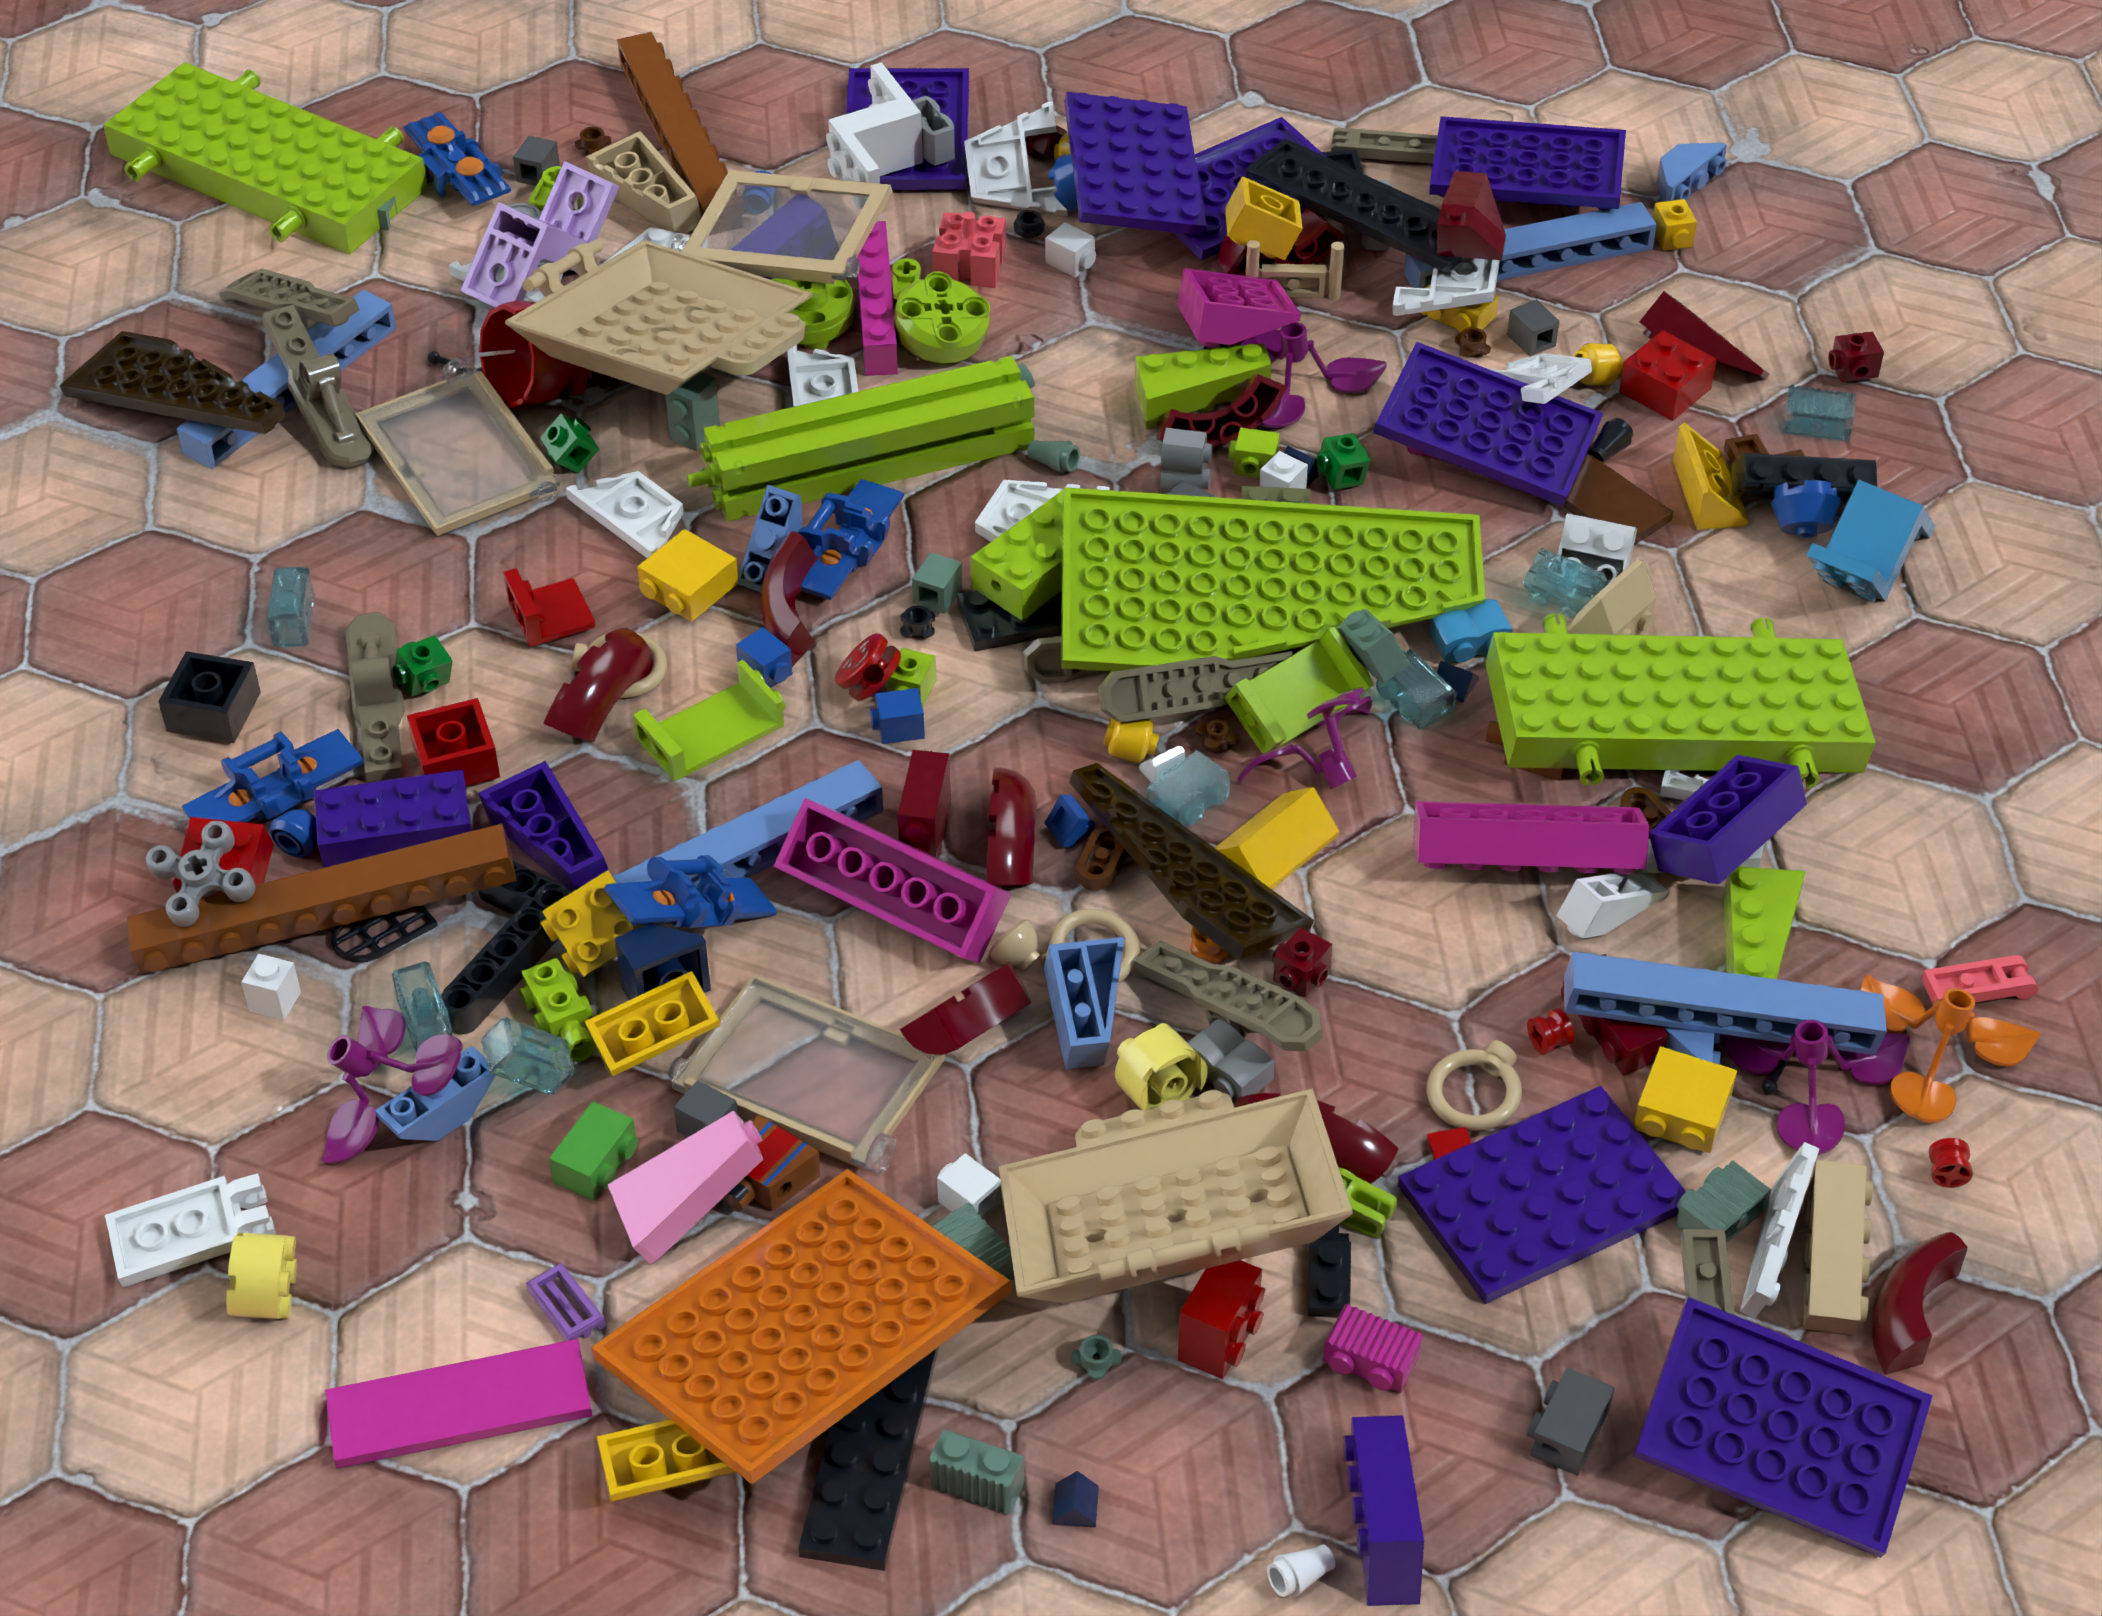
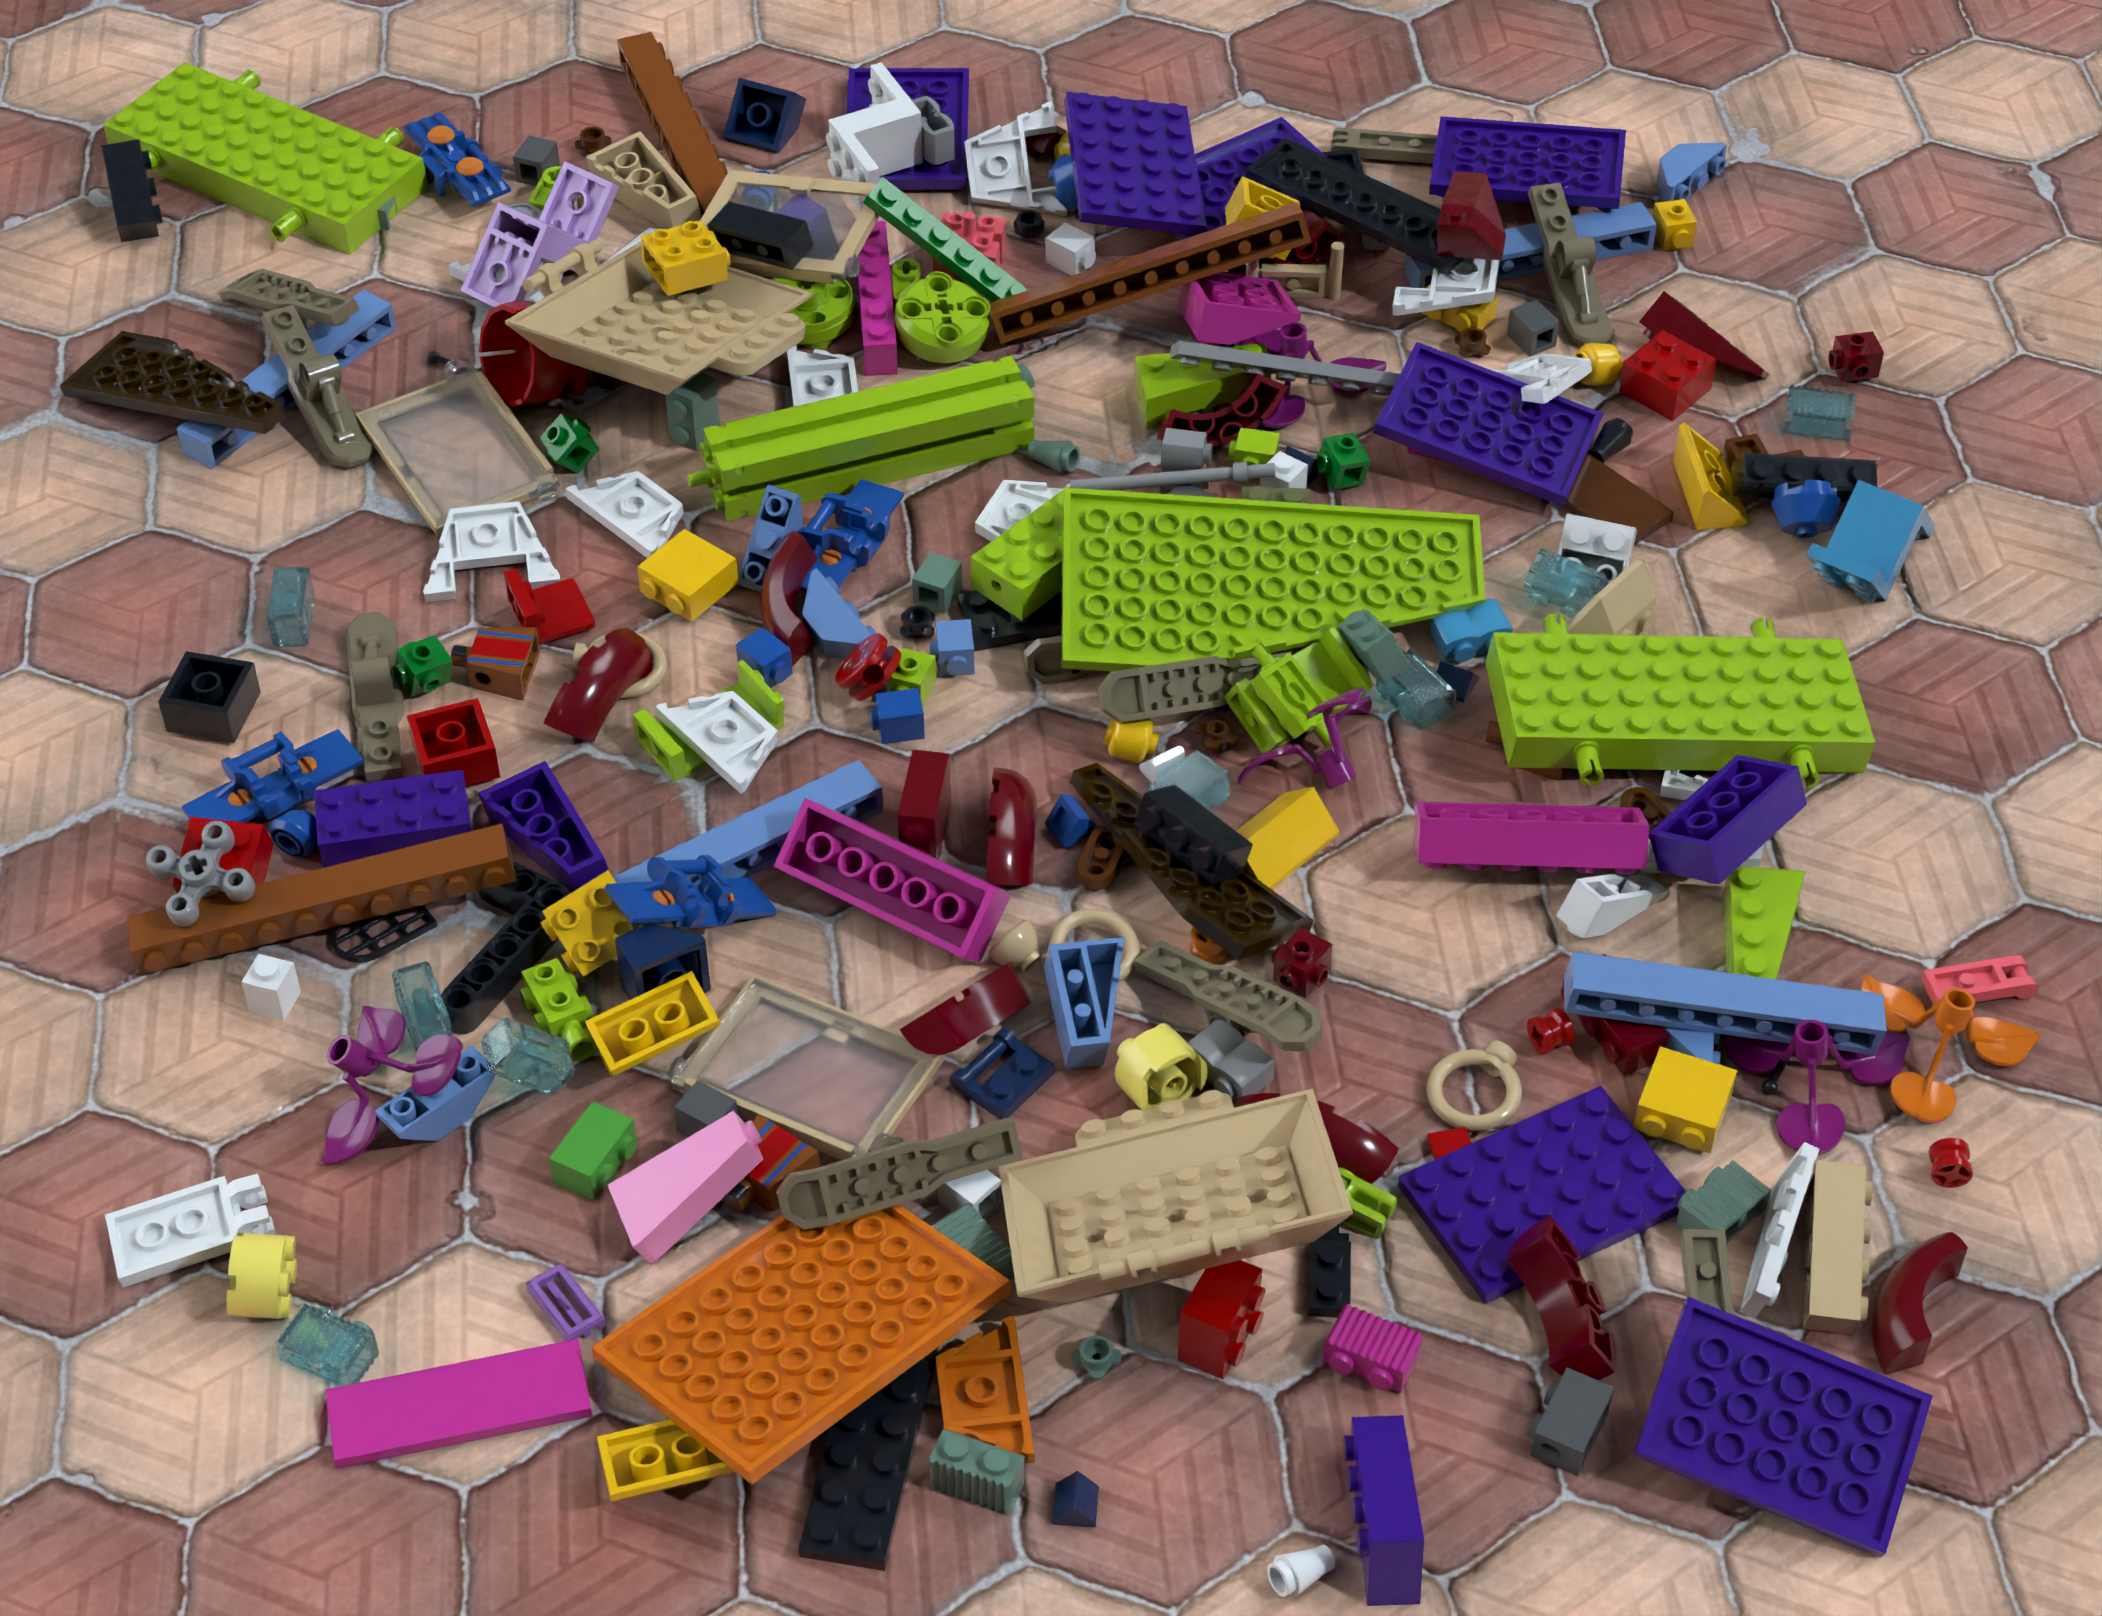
(132, 190): none -> black brick
(327, 1345): none -> clear light blue brick
(487, 538): none -> white wing
(500, 660): none -> dark orange torso
(684, 257): none -> yellow brick
(724, 734): none -> white wing
(761, 235): none -> black brick
(763, 115): none -> dark blue slope
(830, 620): none -> medium blue slope
(893, 1174): none -> dark tan piece
(941, 242): none -> plate
(954, 647): none -> medium blue brick
(985, 1390): none -> orange wing
(1011, 1082): none -> dark blue plate
(1149, 272): none -> dark orange brick
(1193, 834): none -> black brick
(1239, 472): none -> light grey bar
(1284, 367): none -> light grey plate
(1289, 694): none -> lime plate
(1564, 1300): none -> dark red brick
(1570, 268): none -> dark tan piece

